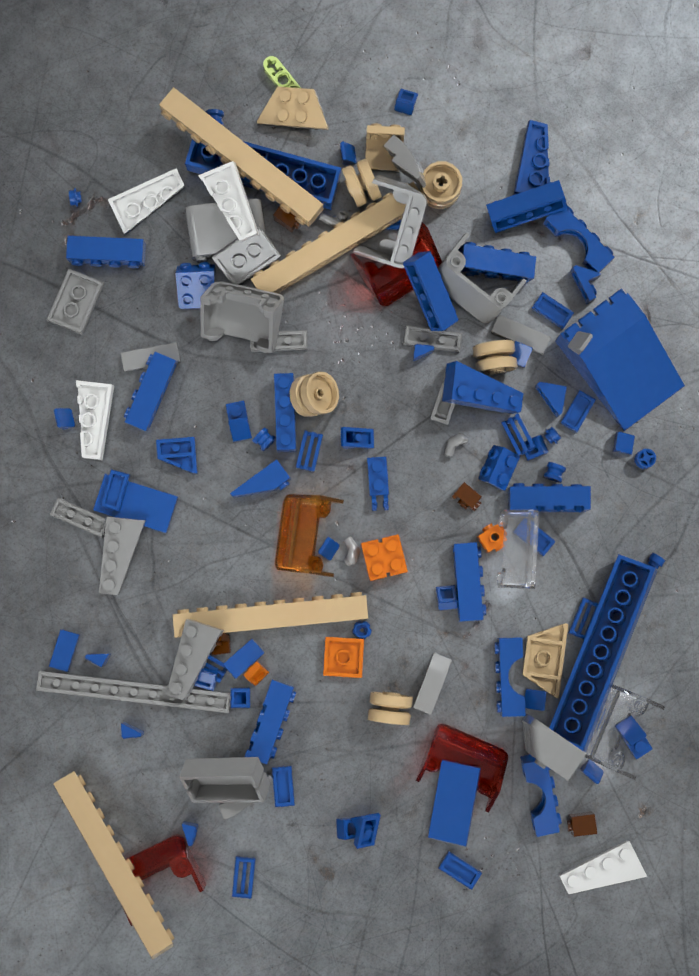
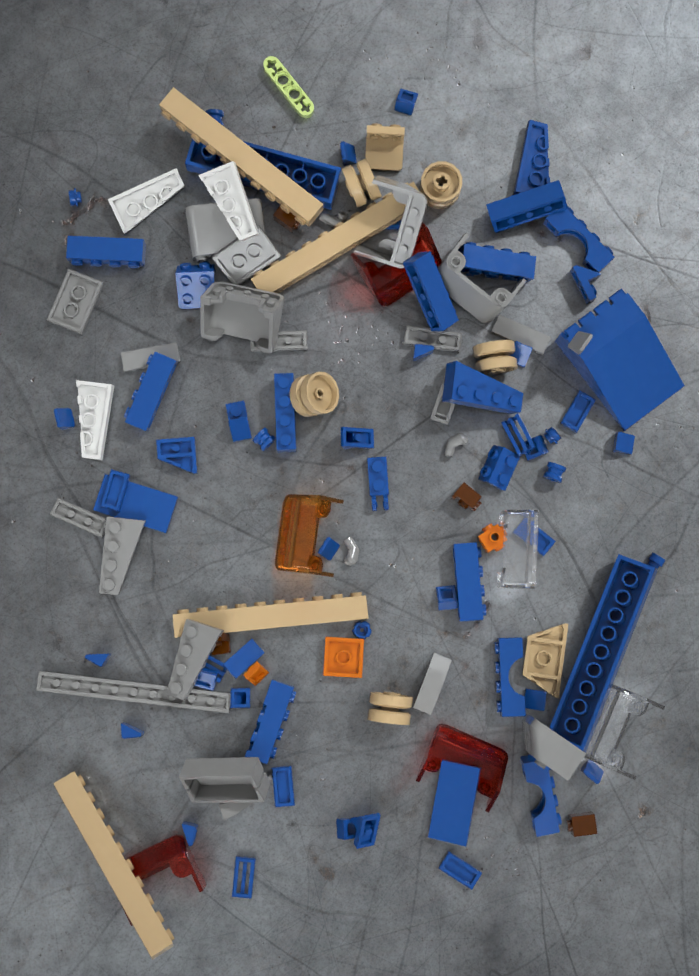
(64, 650): blue tile -> none
(267, 480): blue slope -> none
(293, 109): tan wing -> none
(313, 435): blue tile -> none
(384, 557): orange piece -> none
(404, 160): light grey slope -> none
(549, 498): blue wedge -> none
(552, 310): blue tile -> none
(553, 396): blue slope -> none
(577, 616): blue tile -> none
(605, 869): white wing -> none
(633, 737): blue slope -> none
(649, 457): blue wheel -> none

